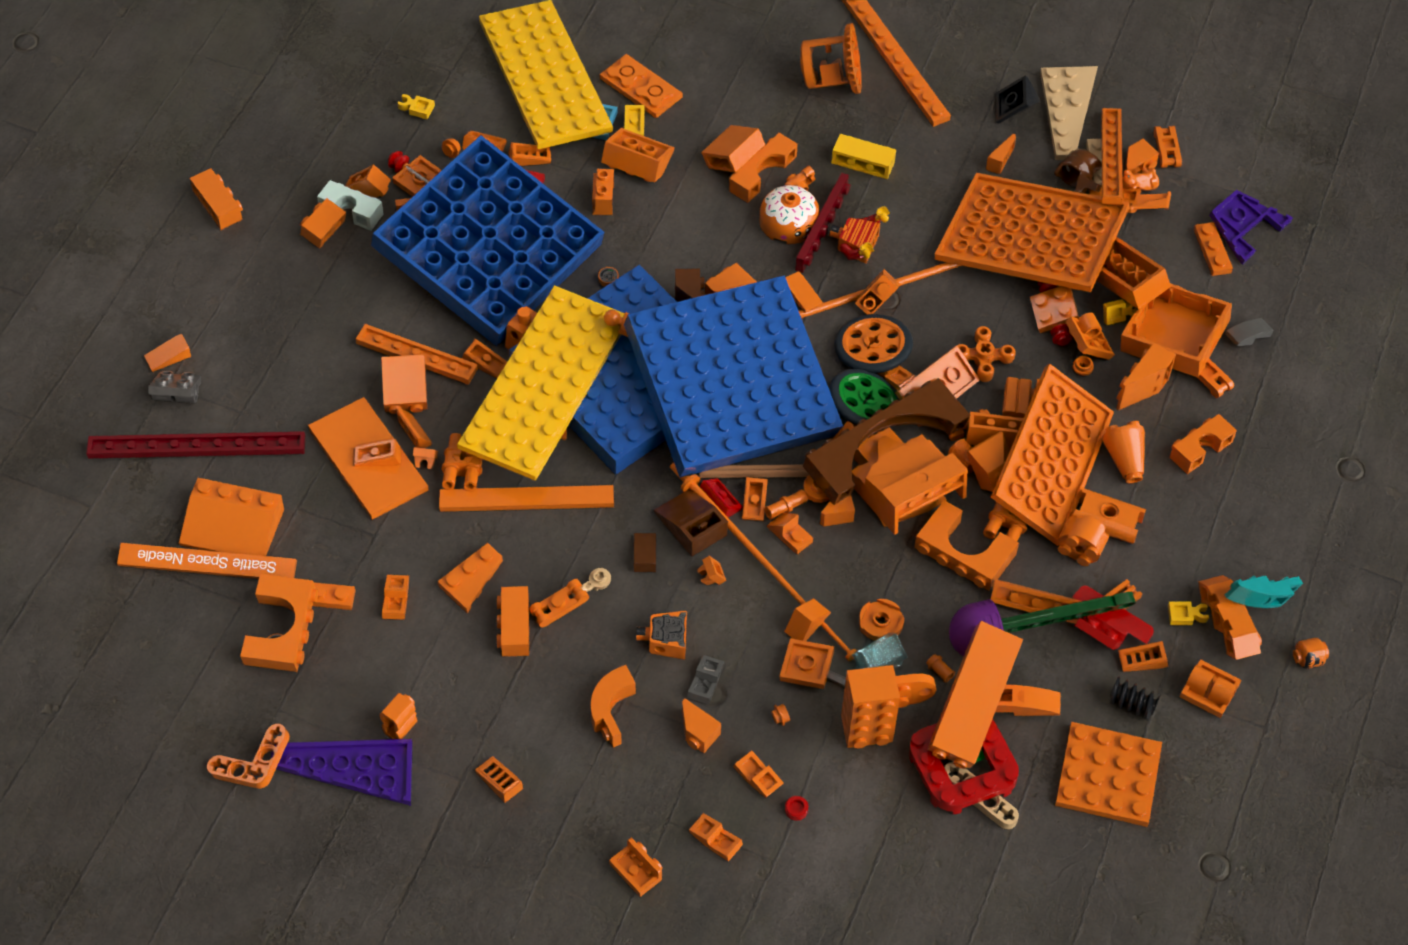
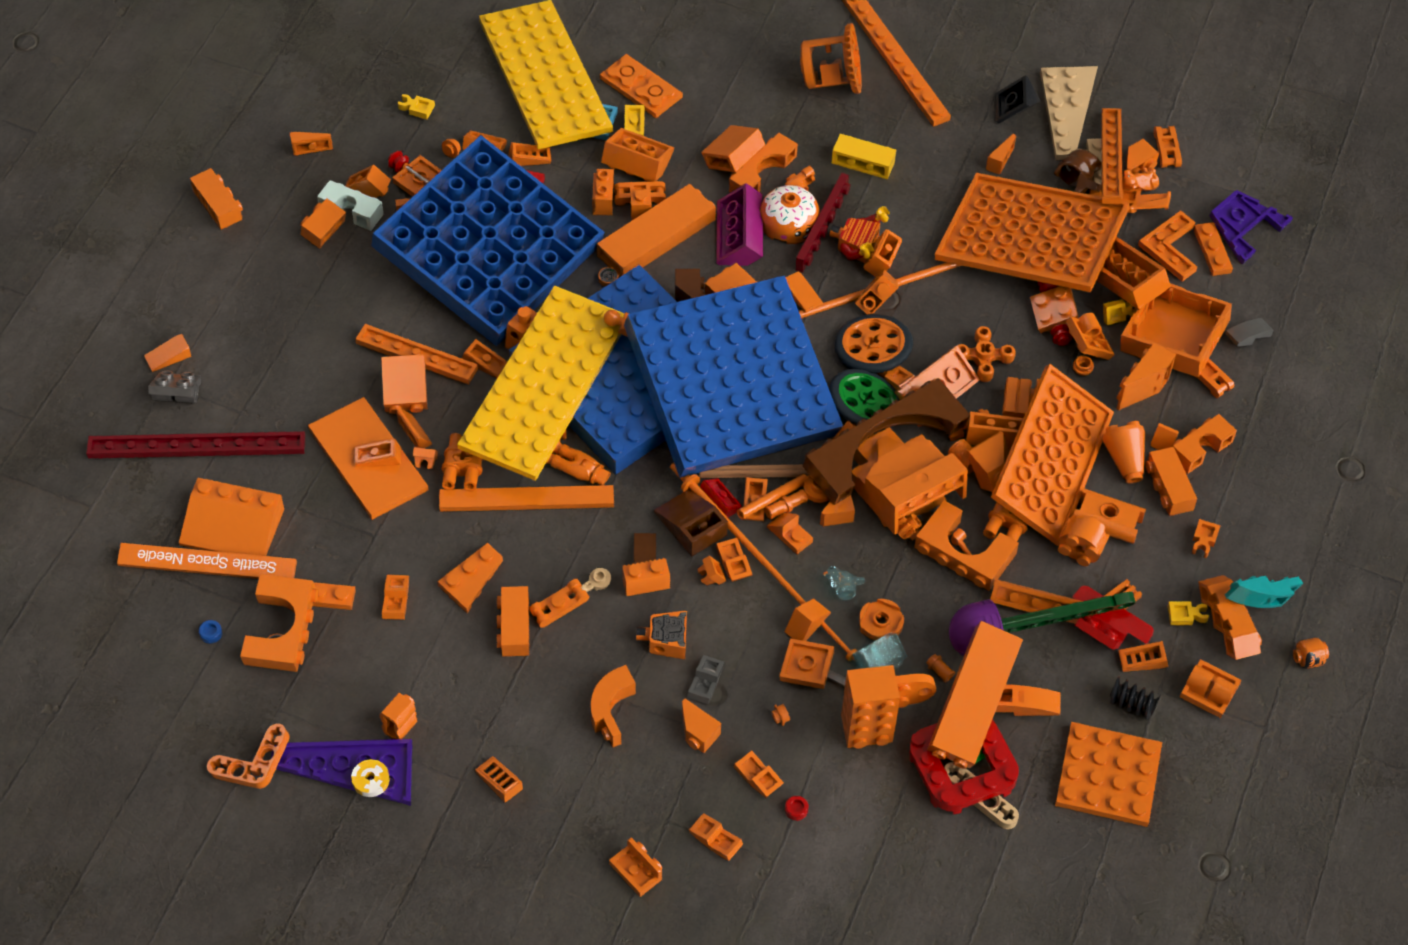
(210, 631): none -> blue tile
(310, 142): none -> orange slope
(372, 787): none -> yellow piece
(579, 465): none -> orange piece
(622, 198): none -> orange plate
(640, 202): none -> orange brick
(646, 577): none -> orange brick
(657, 230): none -> orange brick
(733, 559): none -> orange slope
(739, 227): none -> magenta slope
(771, 497): none -> orange piece
(843, 582): none -> clear light blue animal
(884, 253): none -> orange brick
(909, 526): none -> orange gear
(957, 539): none -> orange hand
(1159, 245): none -> orange plate
(1164, 437): none -> orange slope
(1171, 481): none -> orange brick
(1205, 536): none -> orange plate

